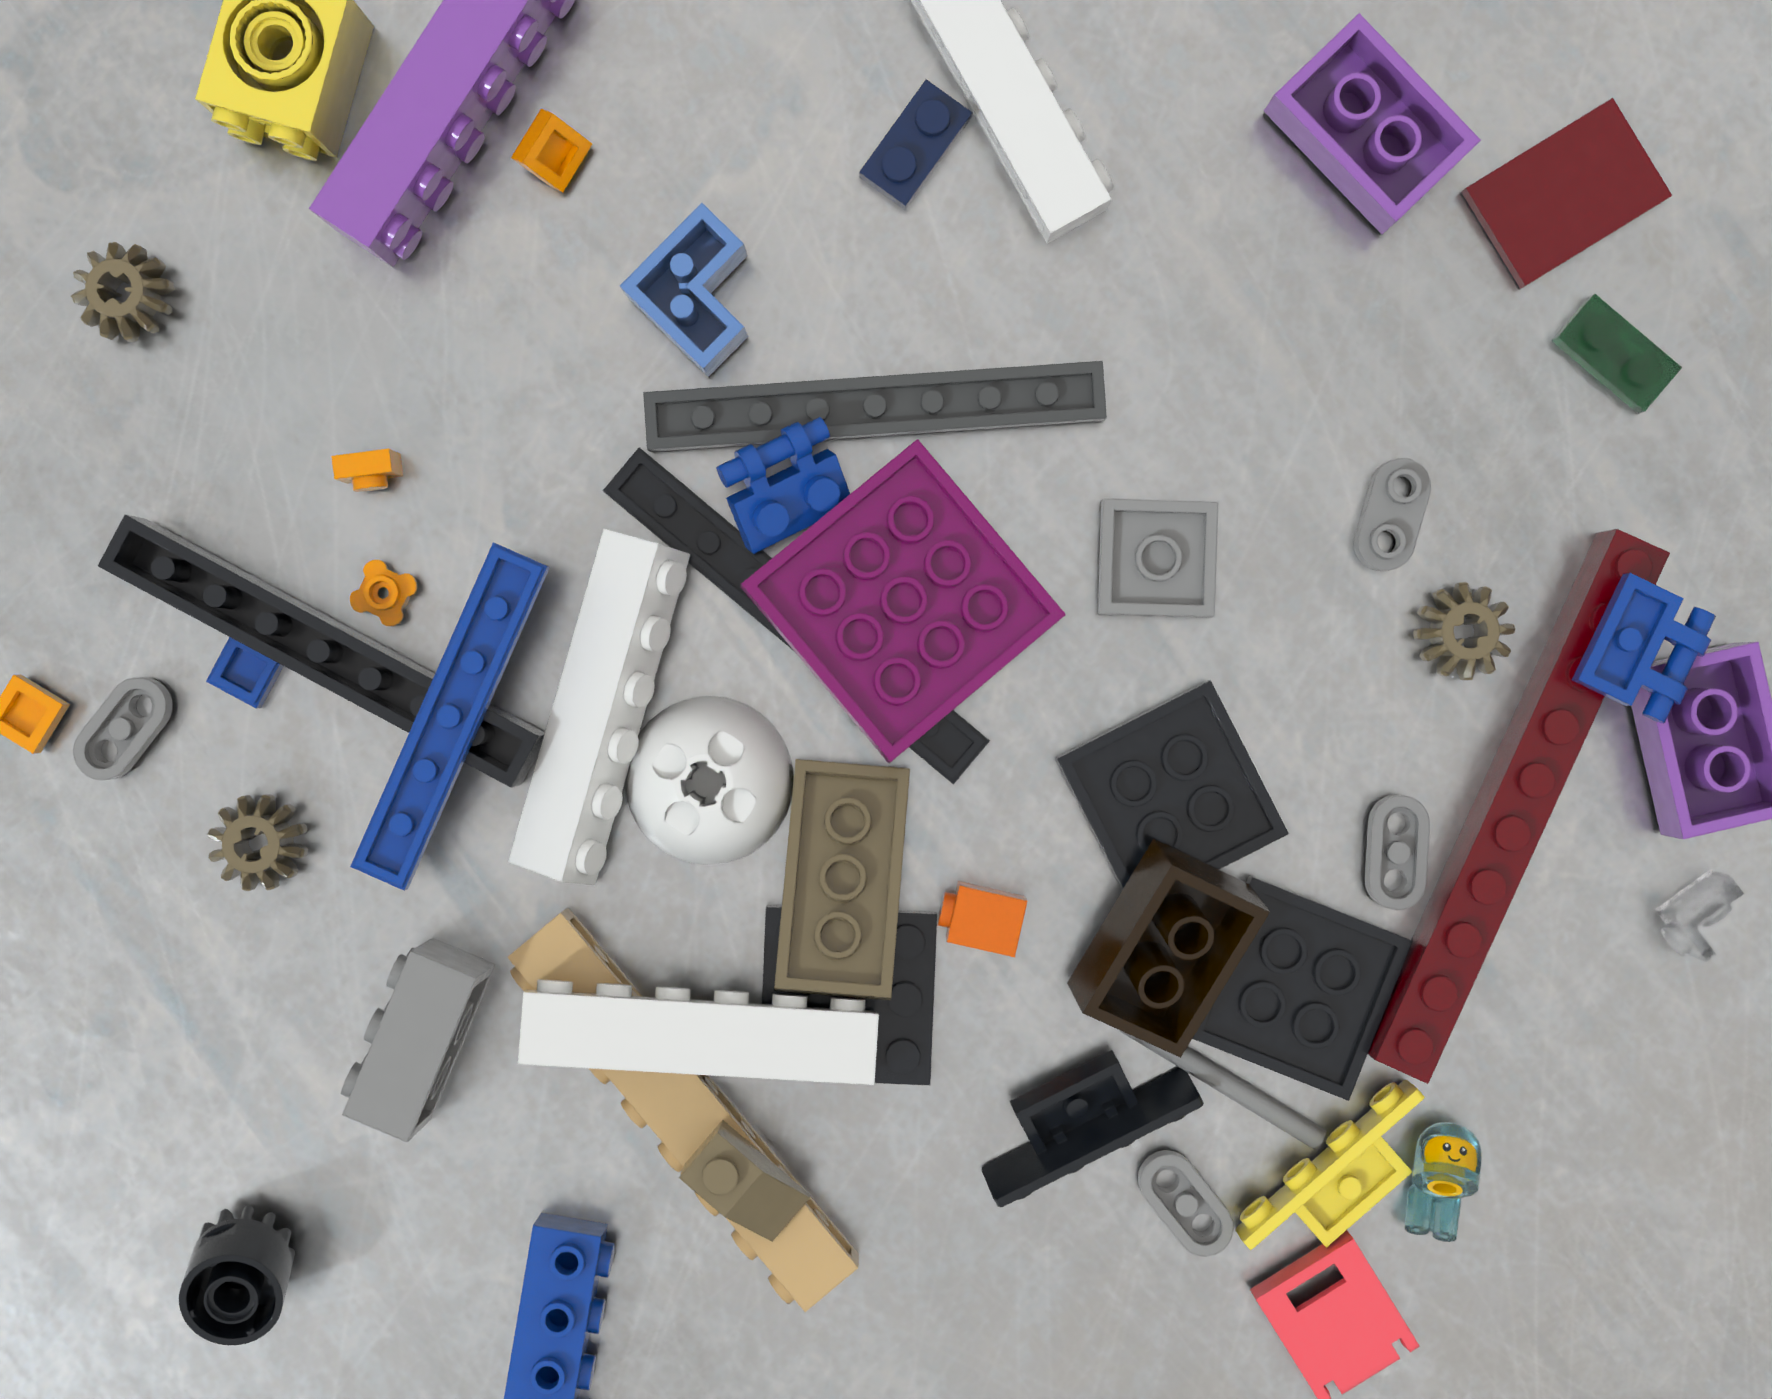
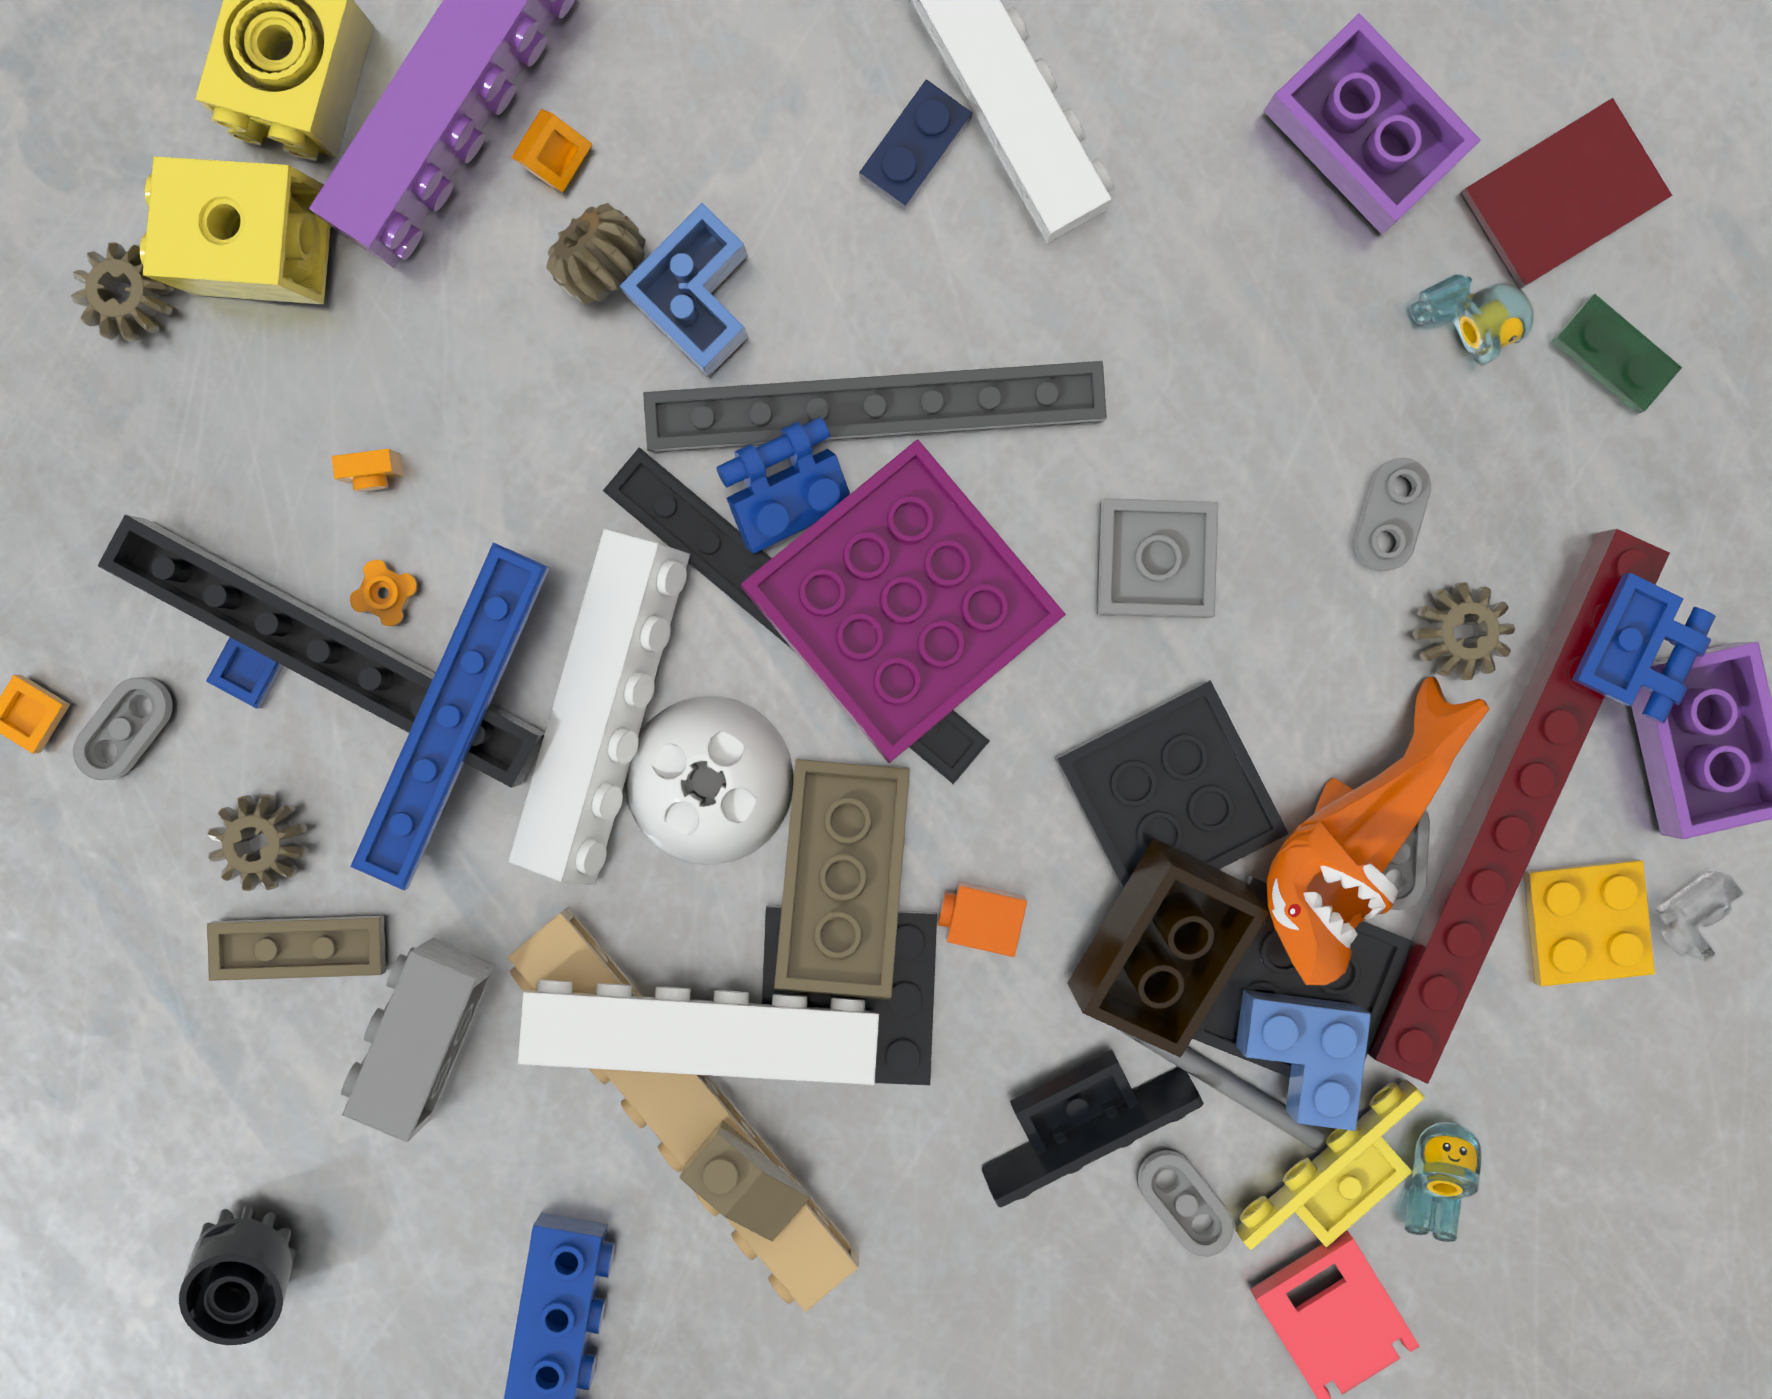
(235, 230): none -> light yellow brick
(296, 948): none -> dark tan plate
(596, 253): none -> dark tan gear
(1323, 1044): none -> medium blue brick
(1335, 860): none -> orange piece
(1483, 319): none -> clear light blue piece
(1589, 922): none -> yellow plate

